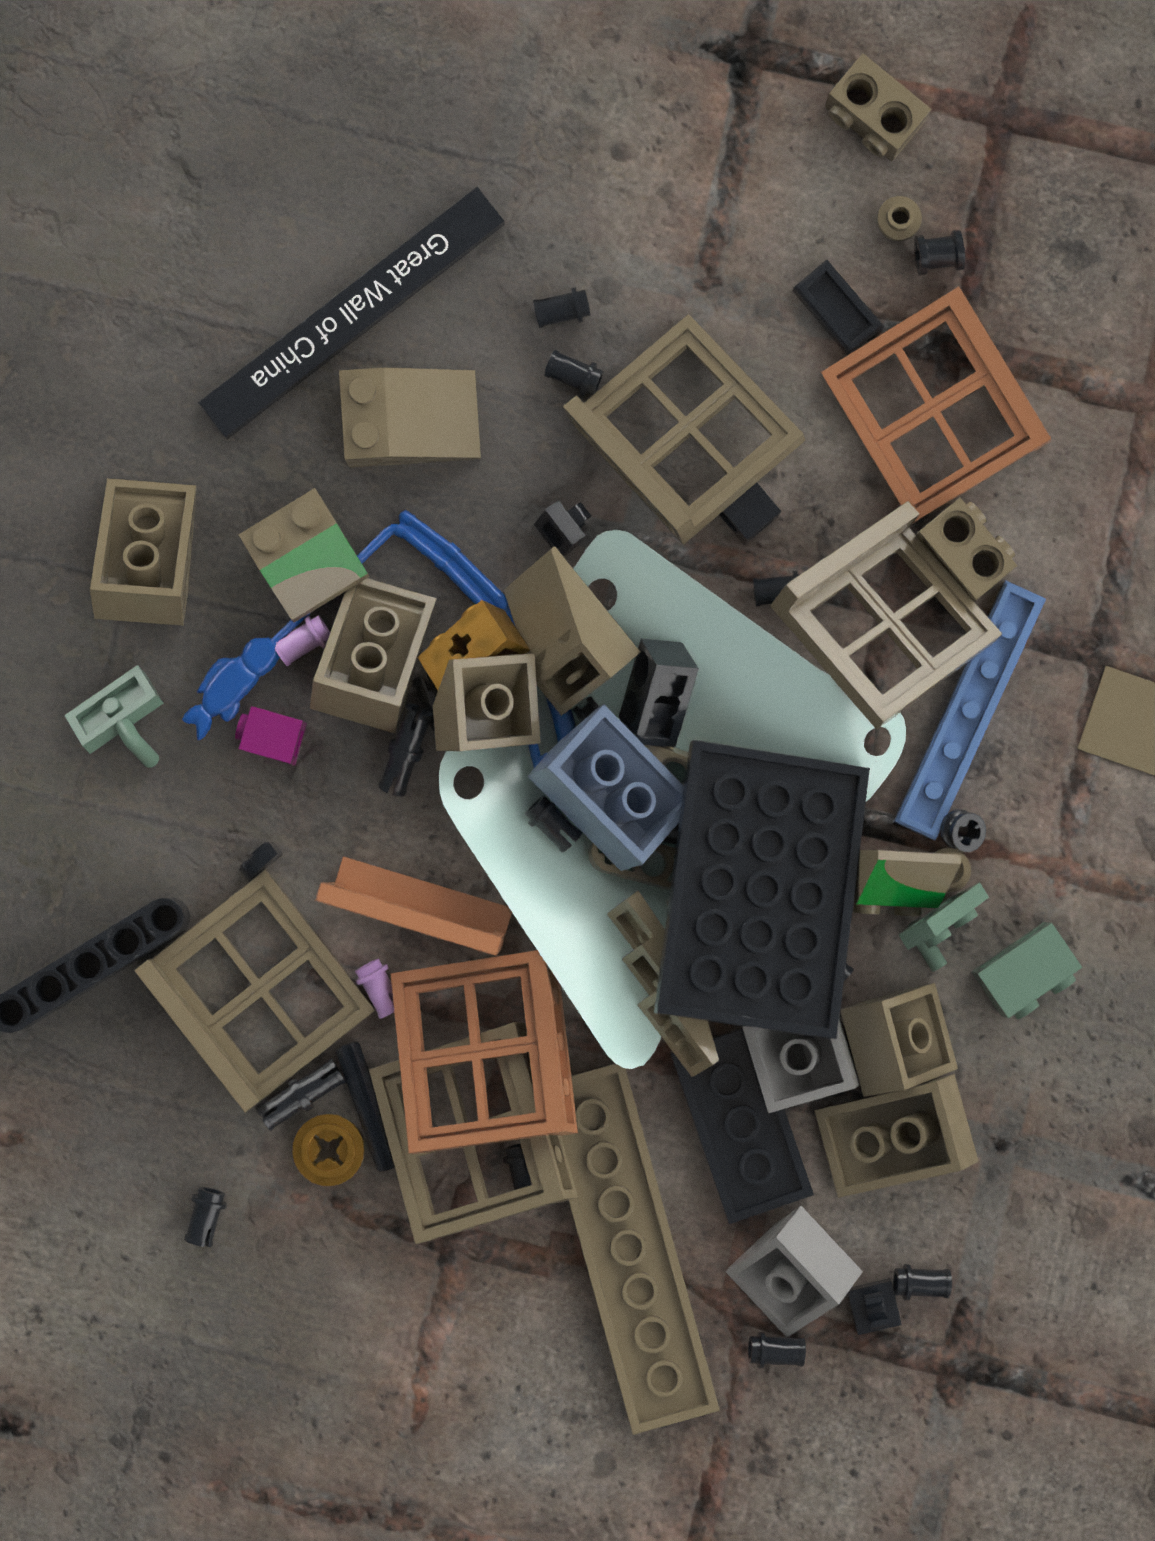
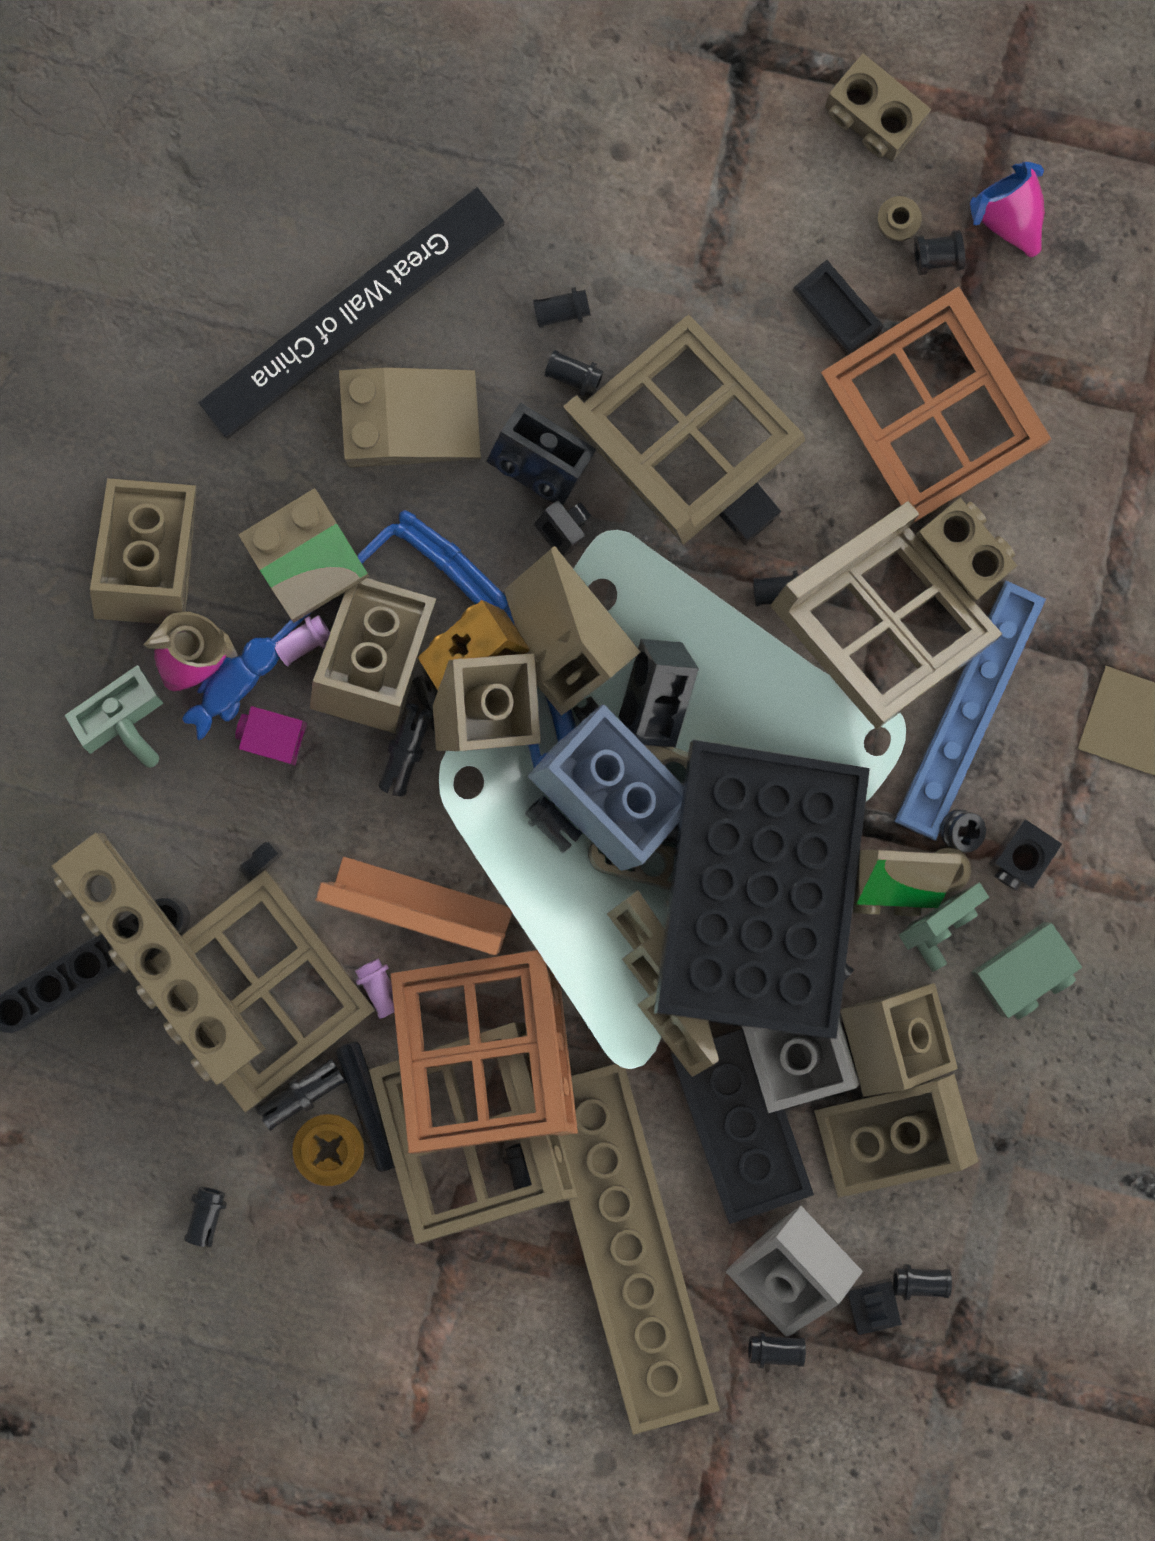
(75, 876): none -> dark tan brick
(188, 649): none -> dark tan hat
(540, 455): none -> black brick
(1014, 208): none -> dark pink hat
(1042, 847): none -> black brick

